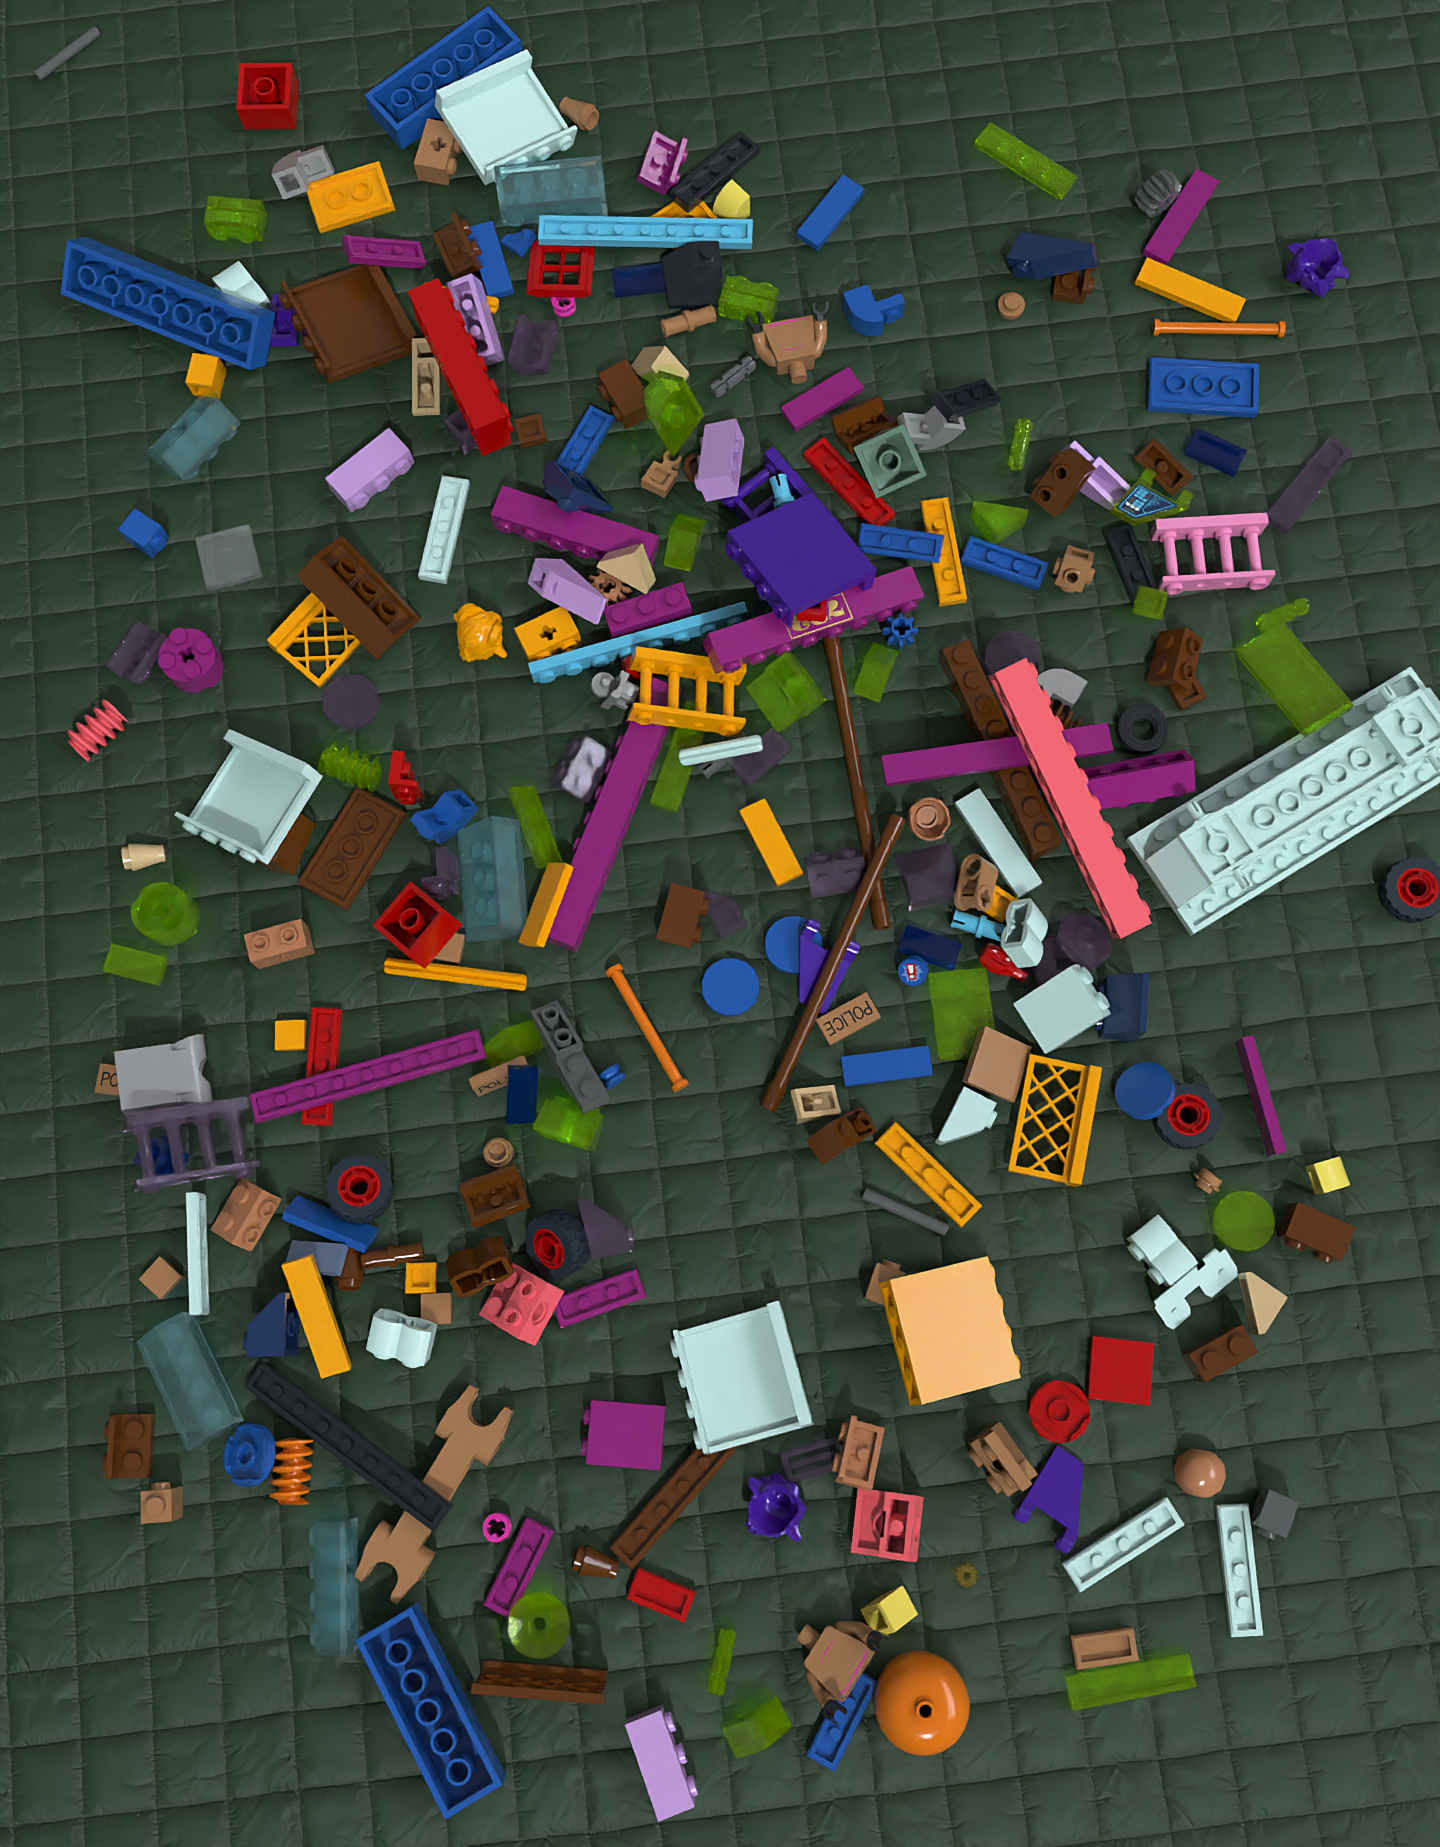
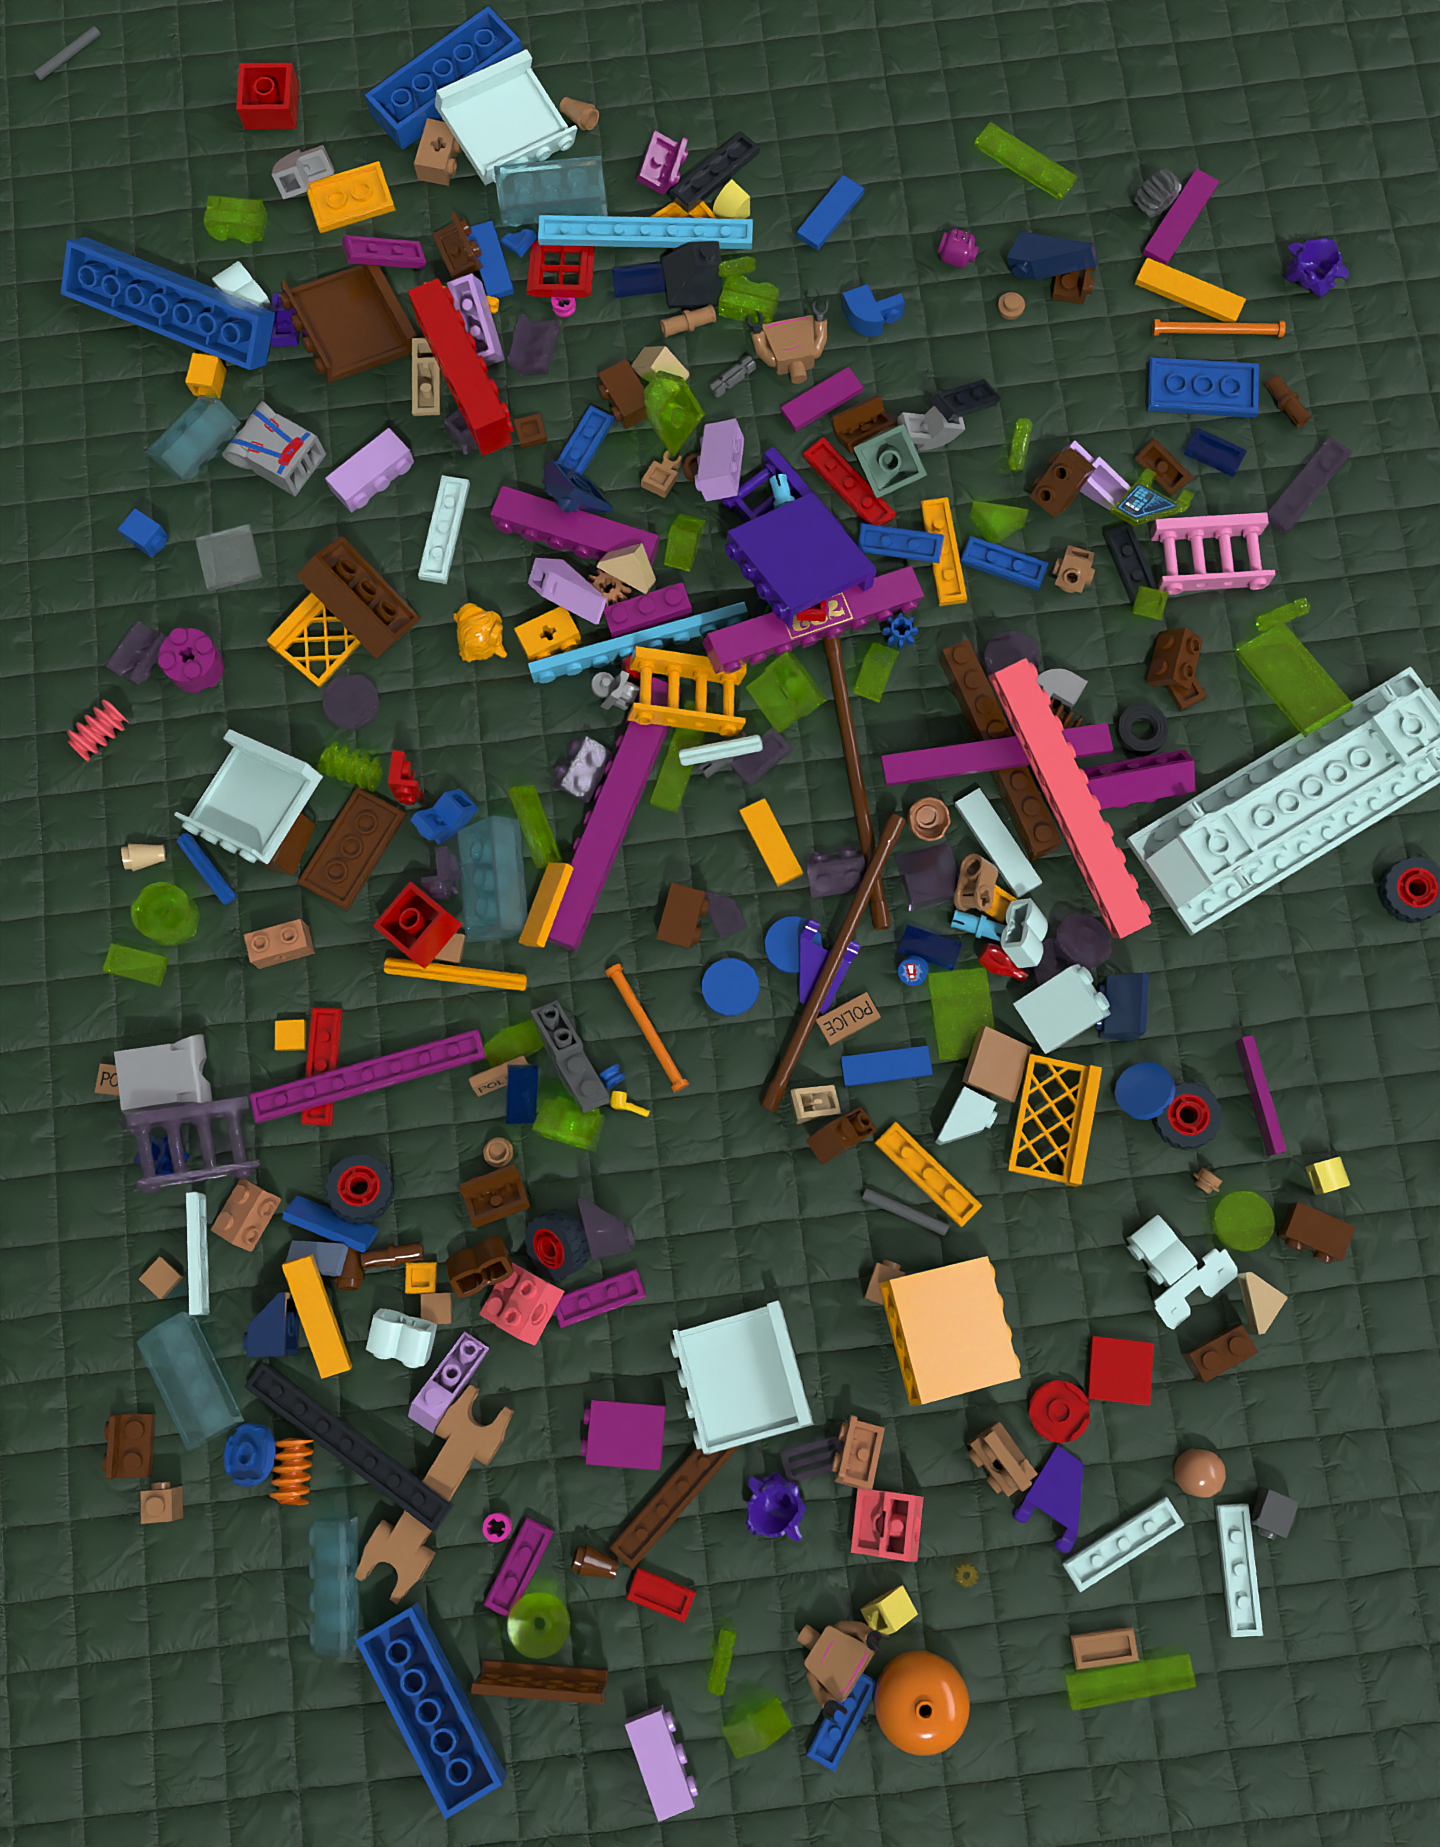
(206, 868): none -> blue axle
(275, 449): none -> light grey piece
(447, 1382): none -> lavender slope
(618, 1102): none -> yellow hand
(737, 267): none -> clear neon green axle
(958, 248): none -> magenta head
(1288, 401): none -> reddish brown pin

